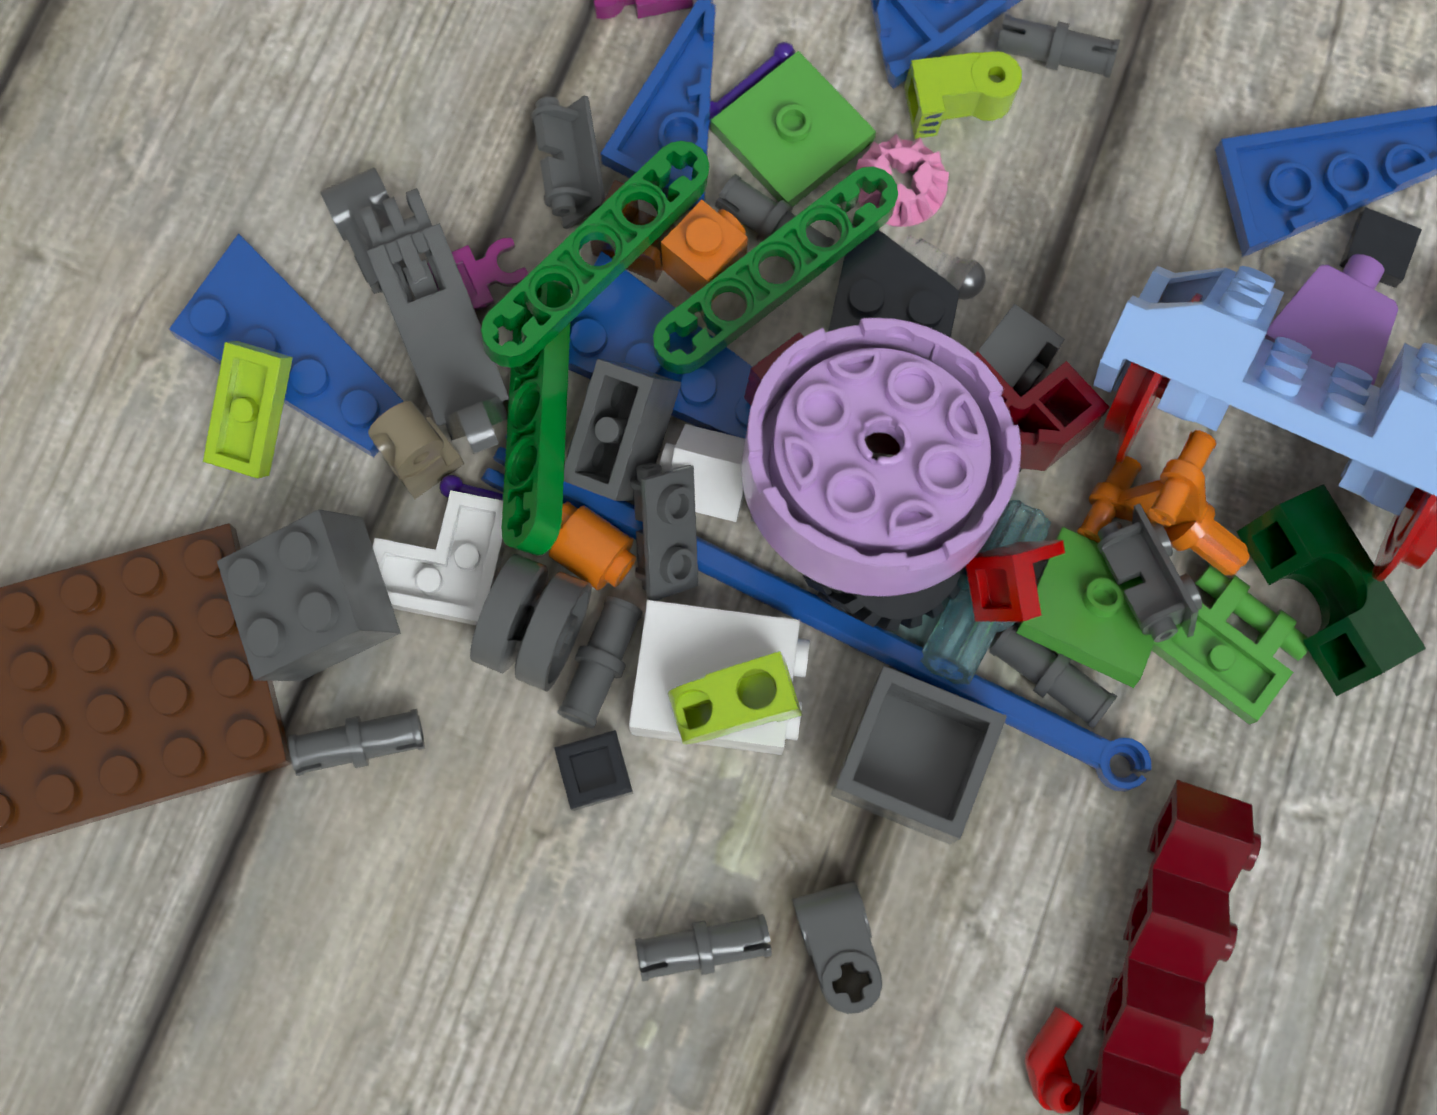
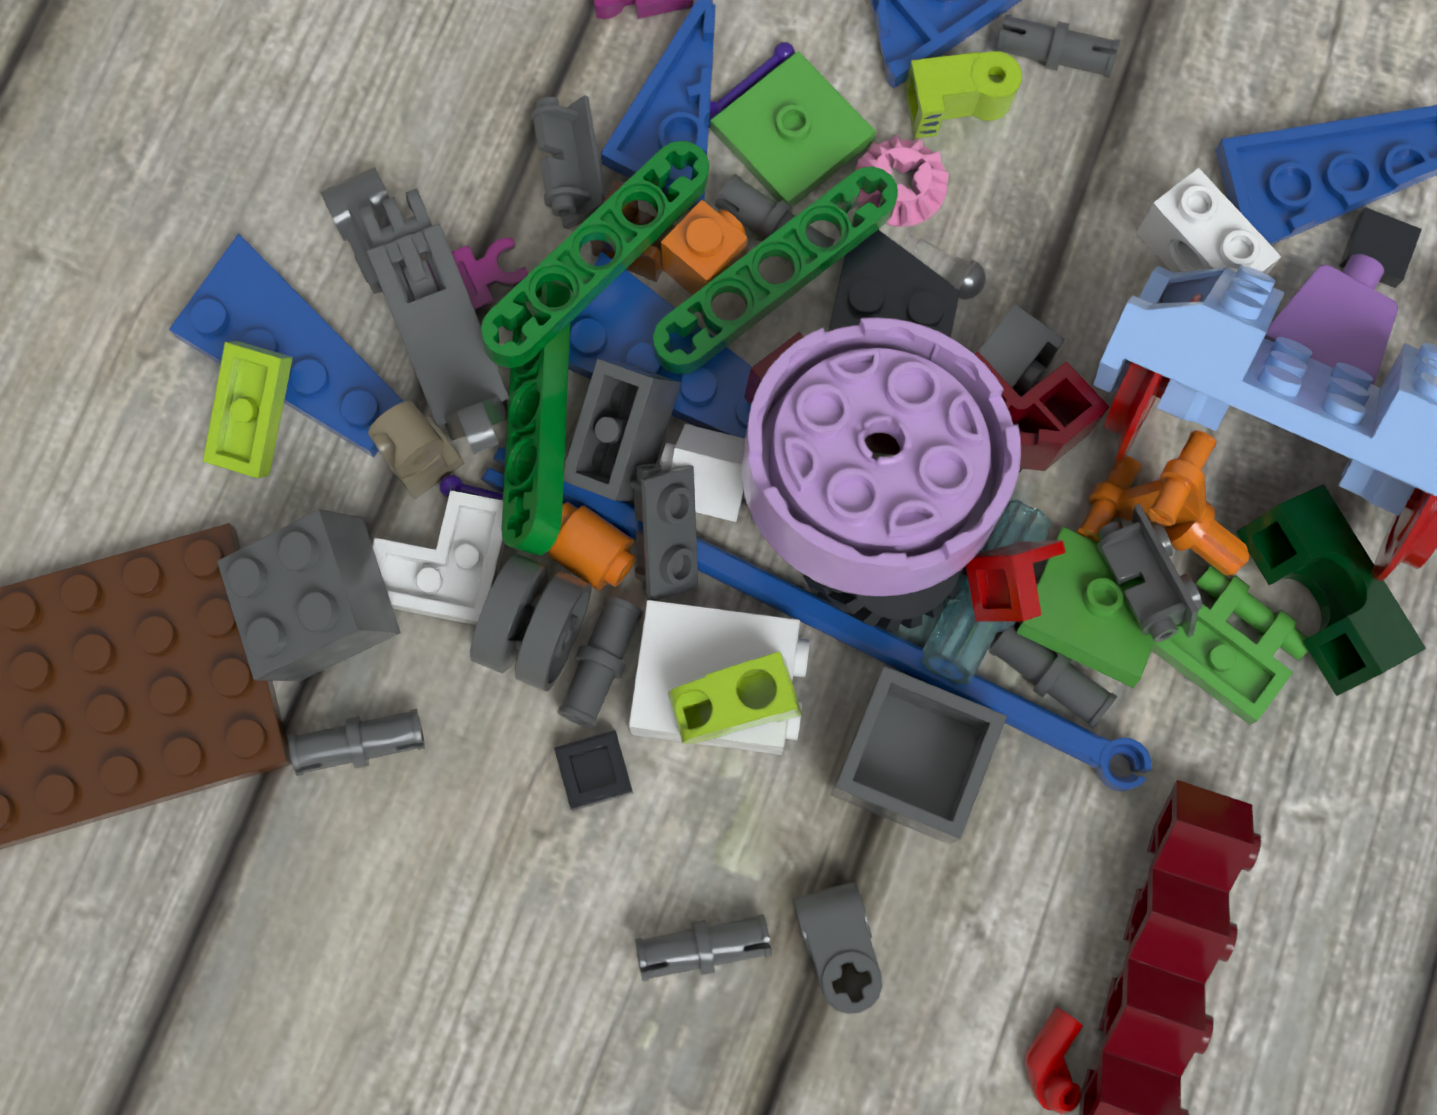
(1202, 230): none -> white brick

